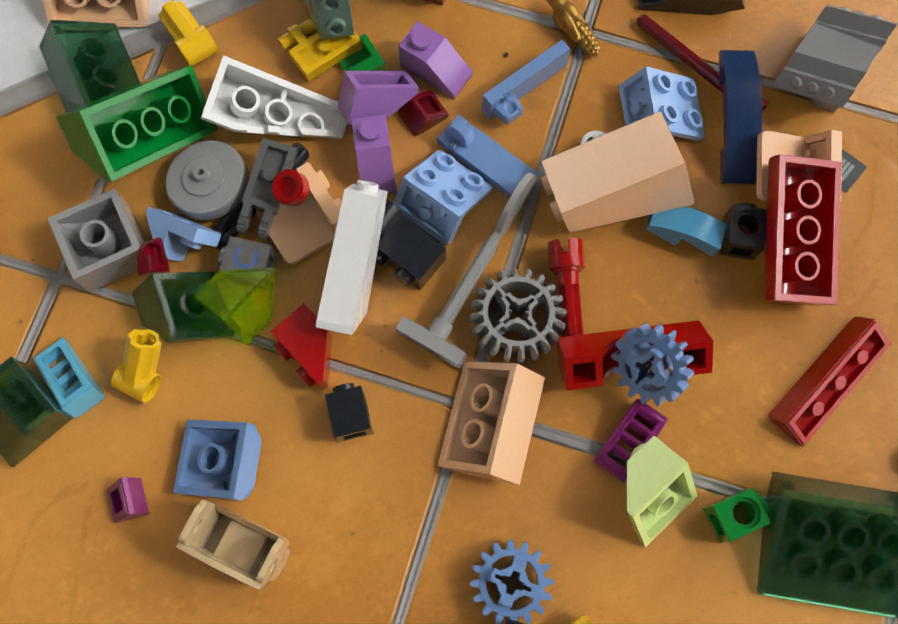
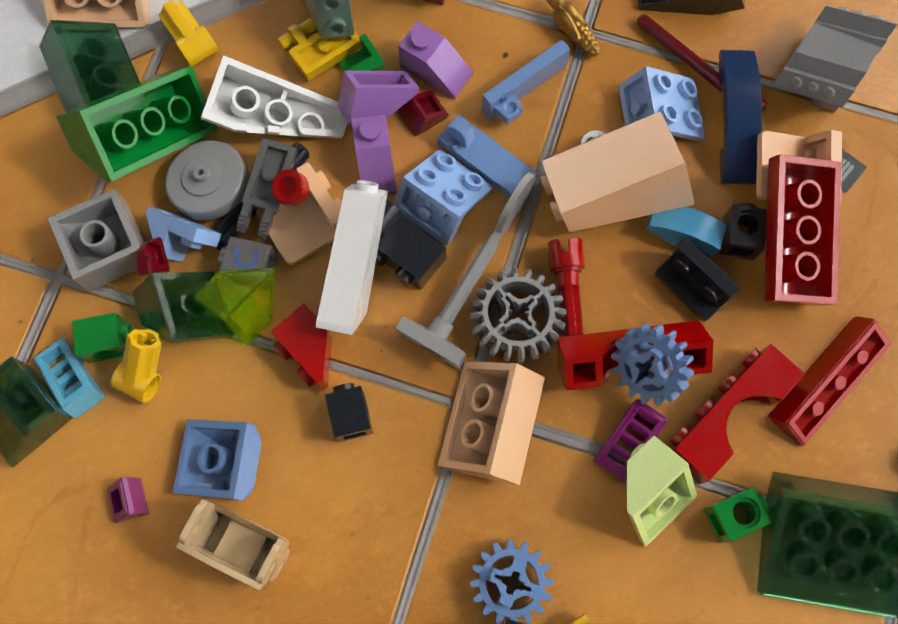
(100, 337): none -> green brick
(696, 280): none -> black bracket
(765, 379): none -> red arch

